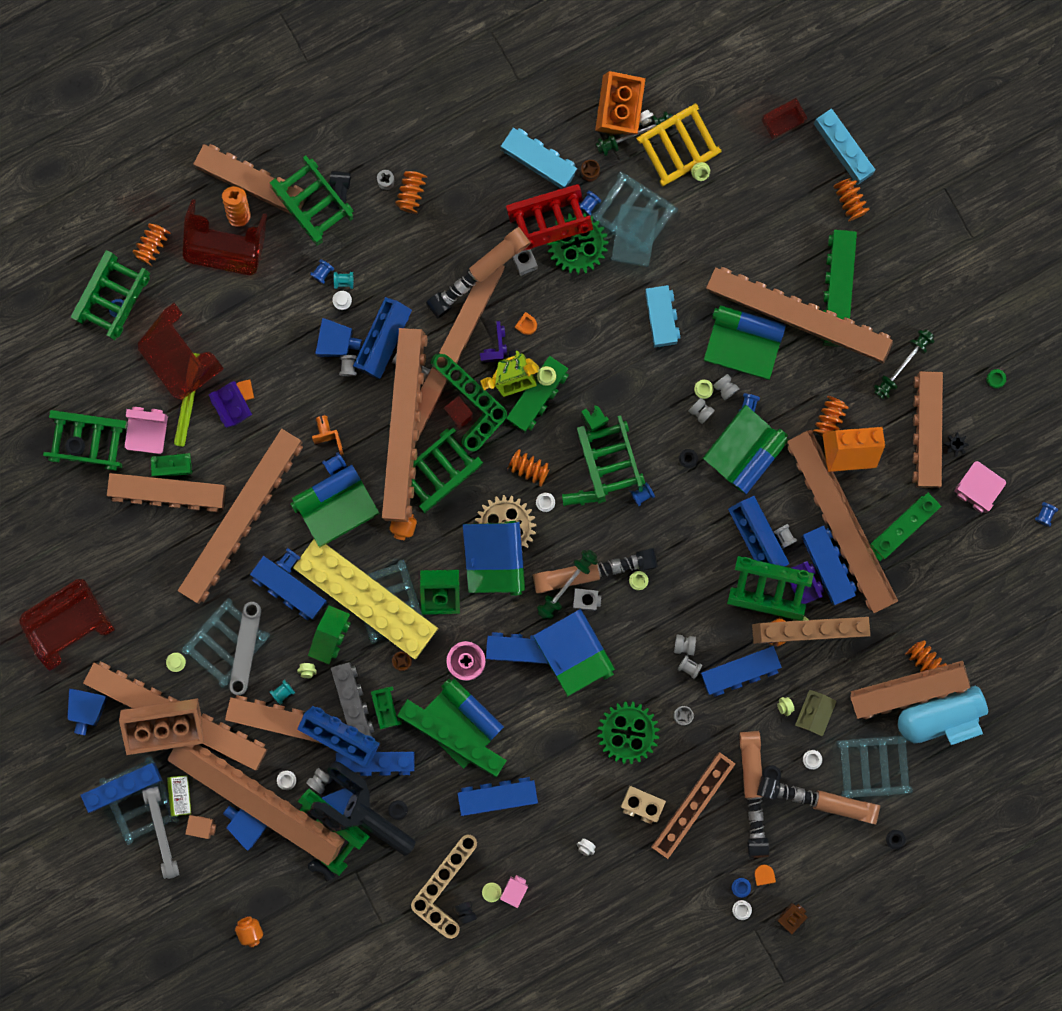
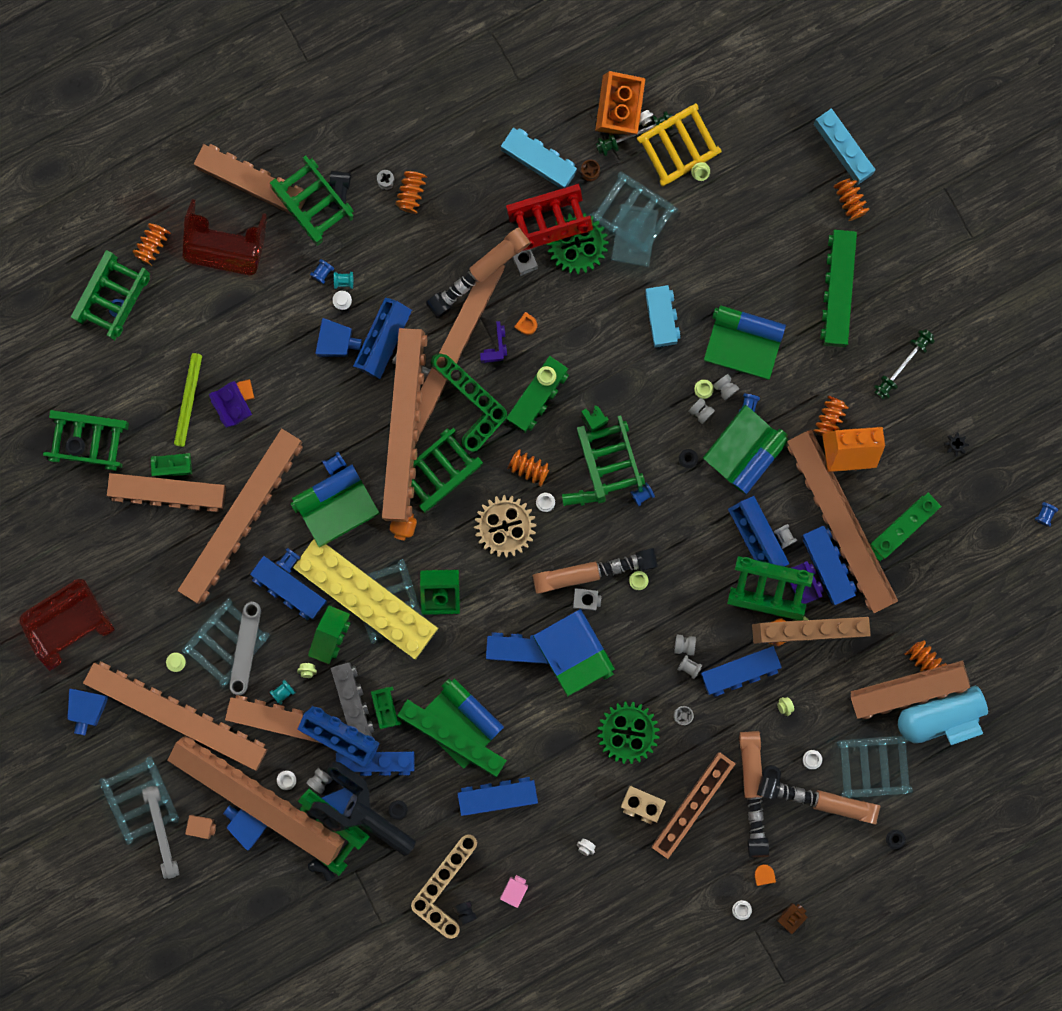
(121, 787): blue brick -> none
(145, 430): bright pink bracket -> none
(161, 726): nougat slope -> none
(172, 357): clear red windscreen -> none
(179, 795): tile -> none
(236, 206): orange piece -> none
(249, 931): orange head -> none
(326, 434): orange bracket -> none
(347, 363): light grey bush -> none
(401, 661): reddish brown wheel -> none
(457, 654): bright pink brick -> none
(458, 412): clear red panel -> none
(491, 892): yellowish green plate -> none
(494, 557): blue door -> none
(512, 374): lime torso -> none
(583, 565): dark green axle -> none
(589, 203): blue bush -> none
(741, 887): blue plate -> none
(784, 118): clear red panel -> none
(799, 315): nougat brick -> none
(816, 712): olive panel -> none
(928, 430): nougat brick -> none
(980, 487): bright pink bracket -> none
(996, 378): green tile -> none

